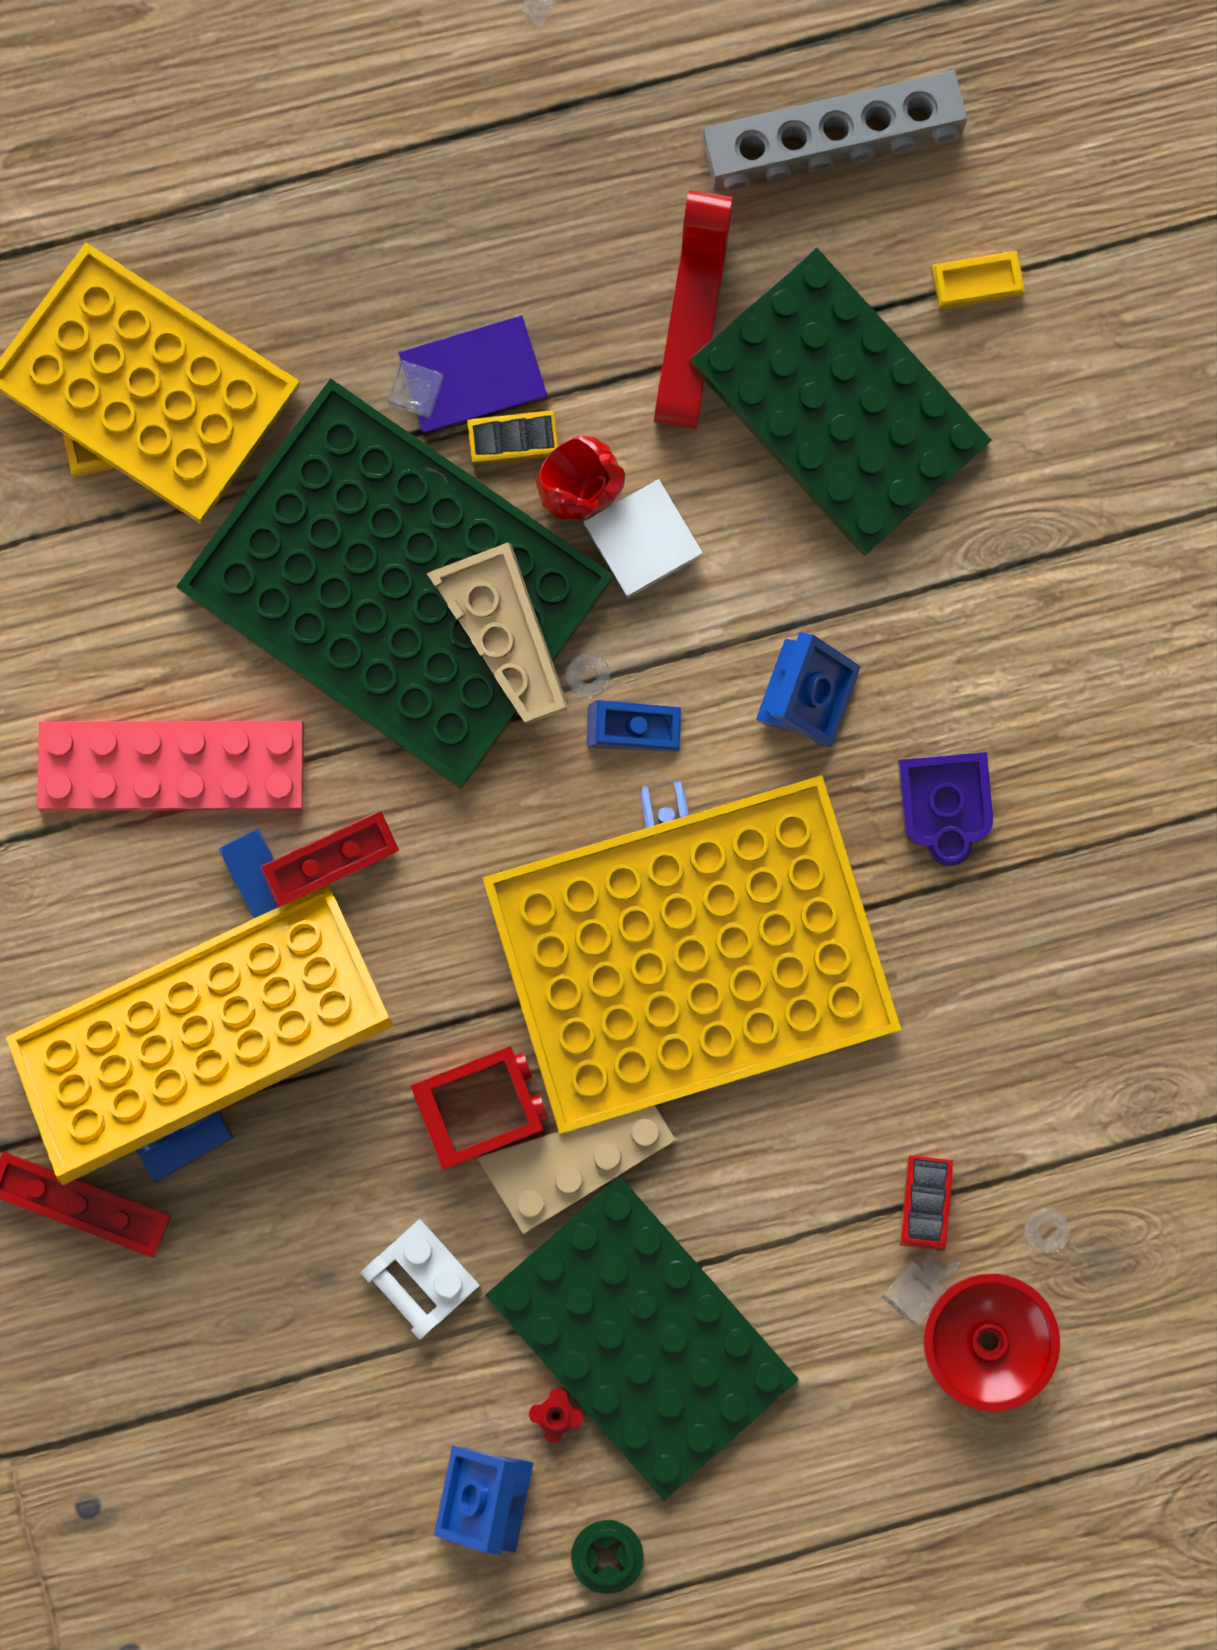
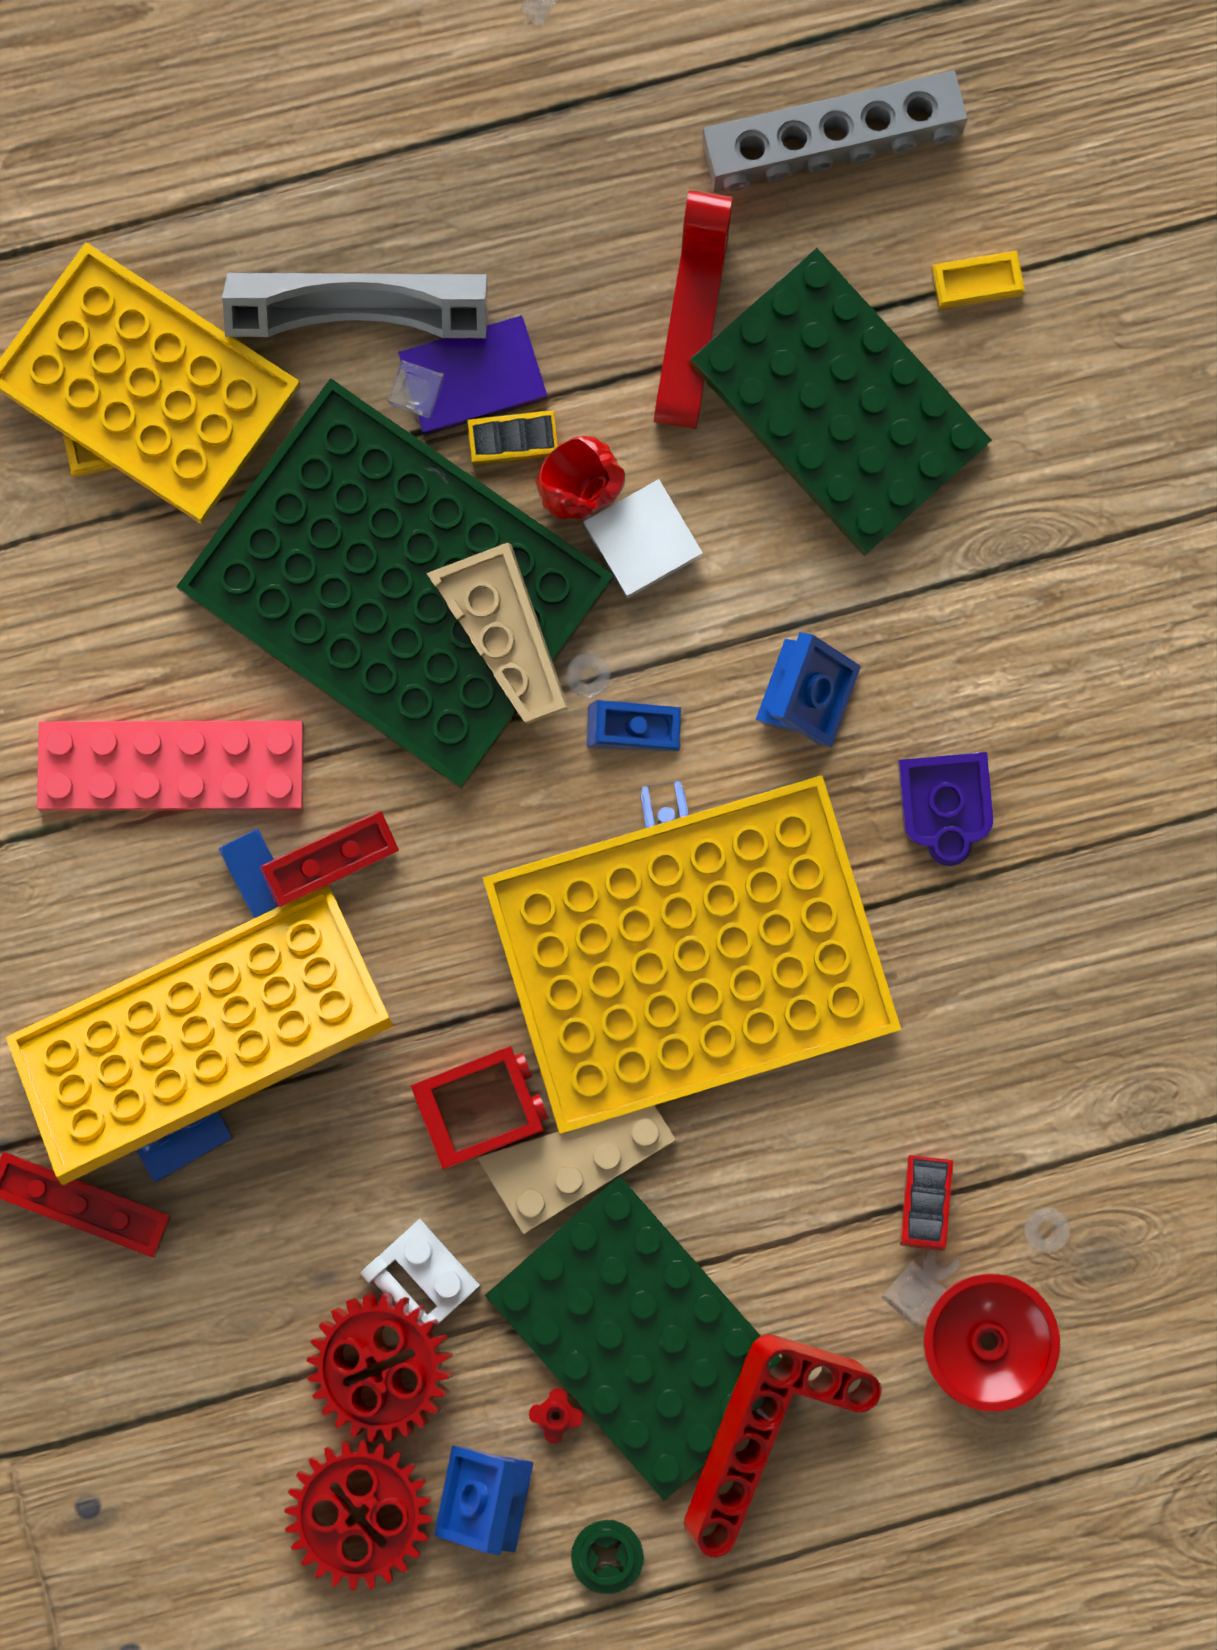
(284, 301): none -> light grey arch
(327, 1542): none -> red gear
(395, 1403): none -> red gear
(762, 1429): none -> red beam

